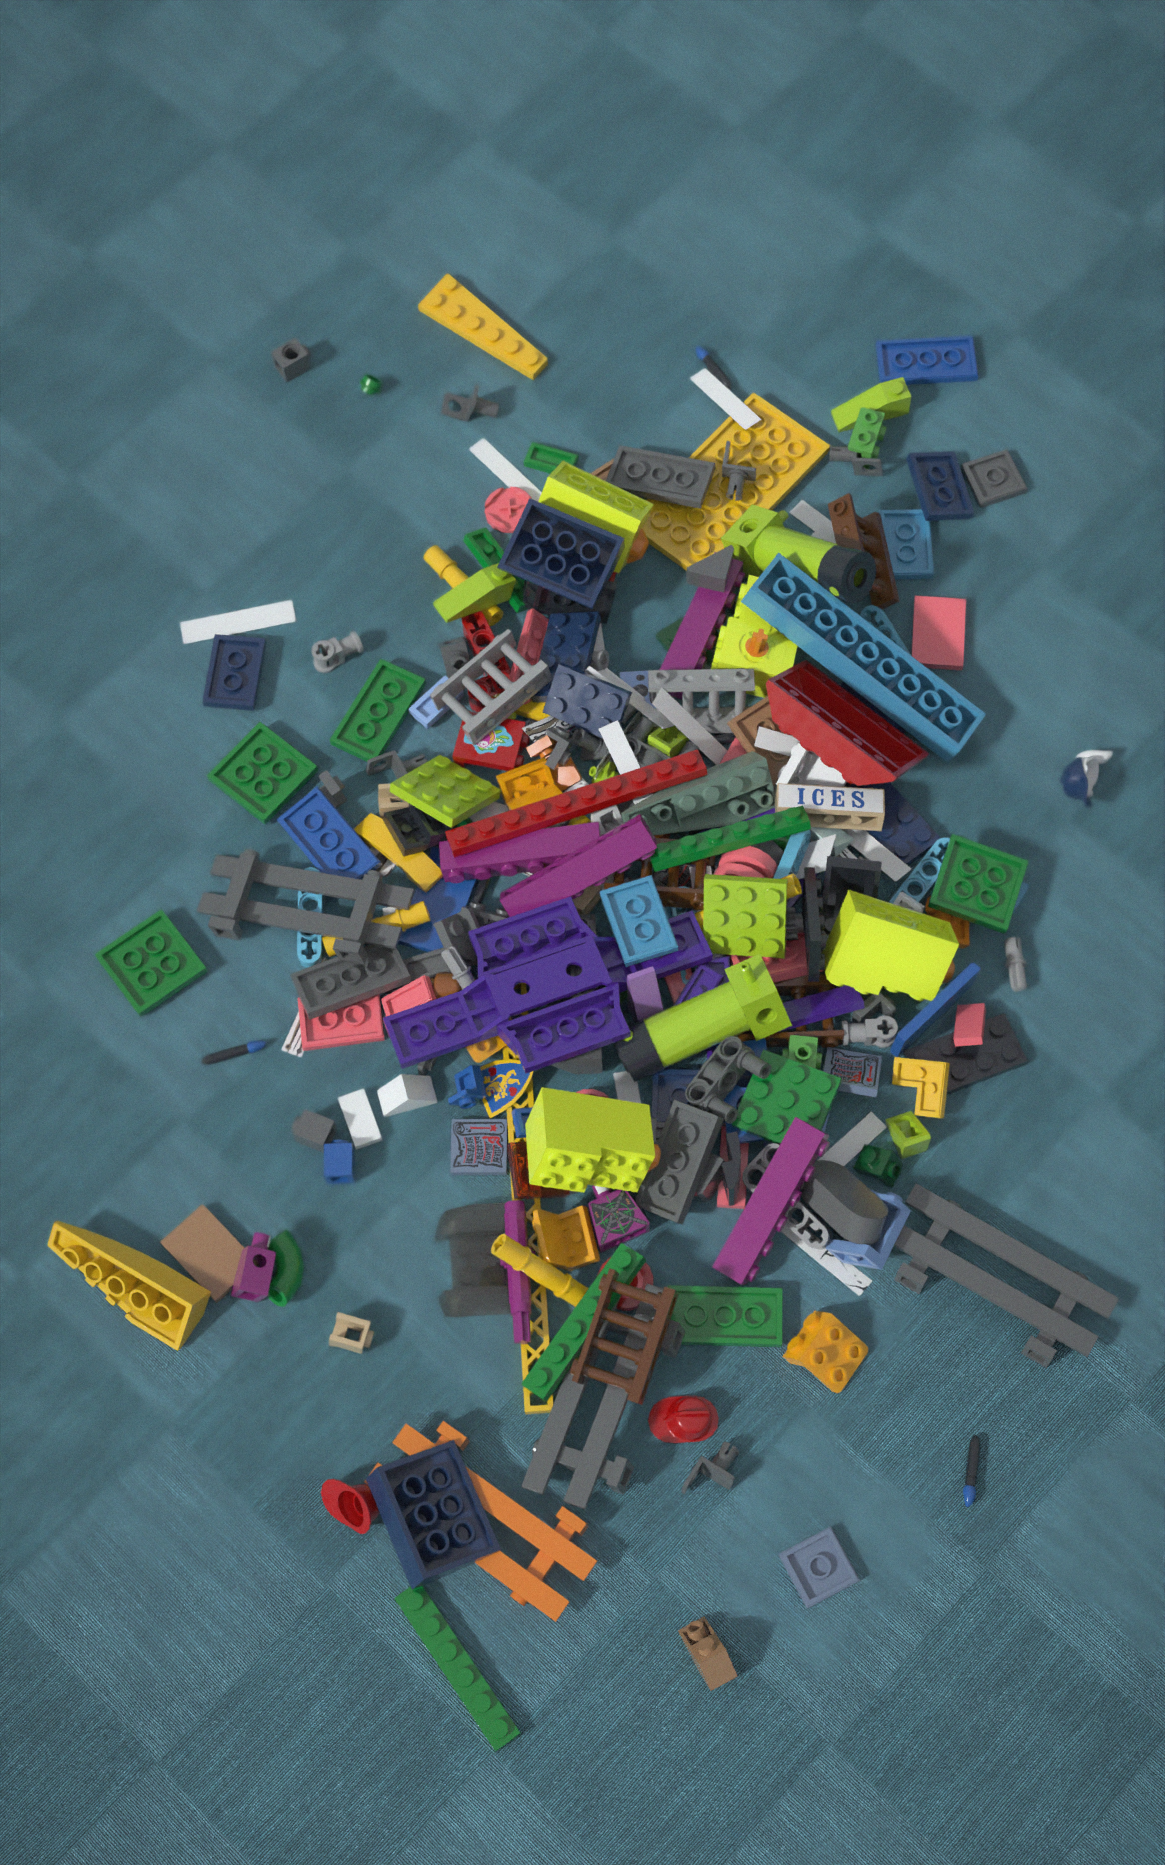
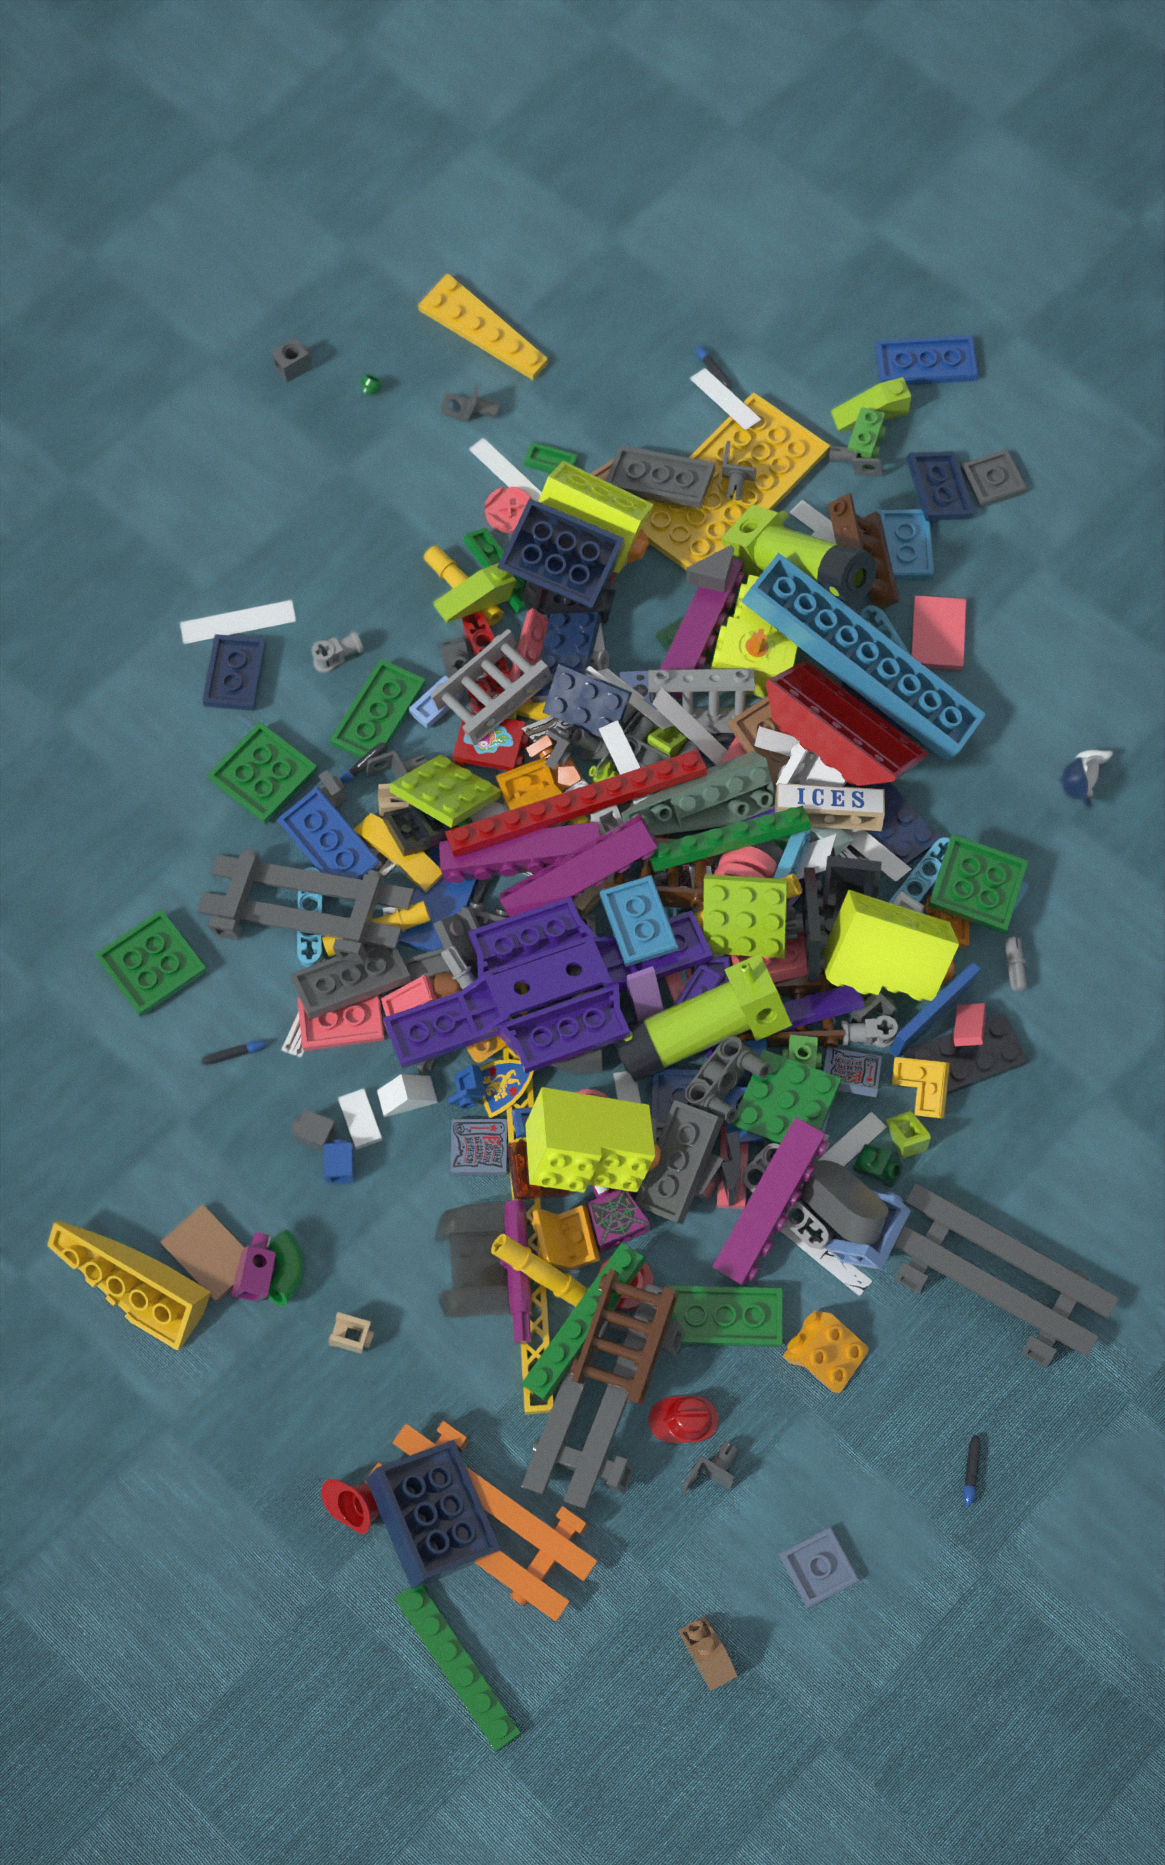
(361, 764): none -> black piece

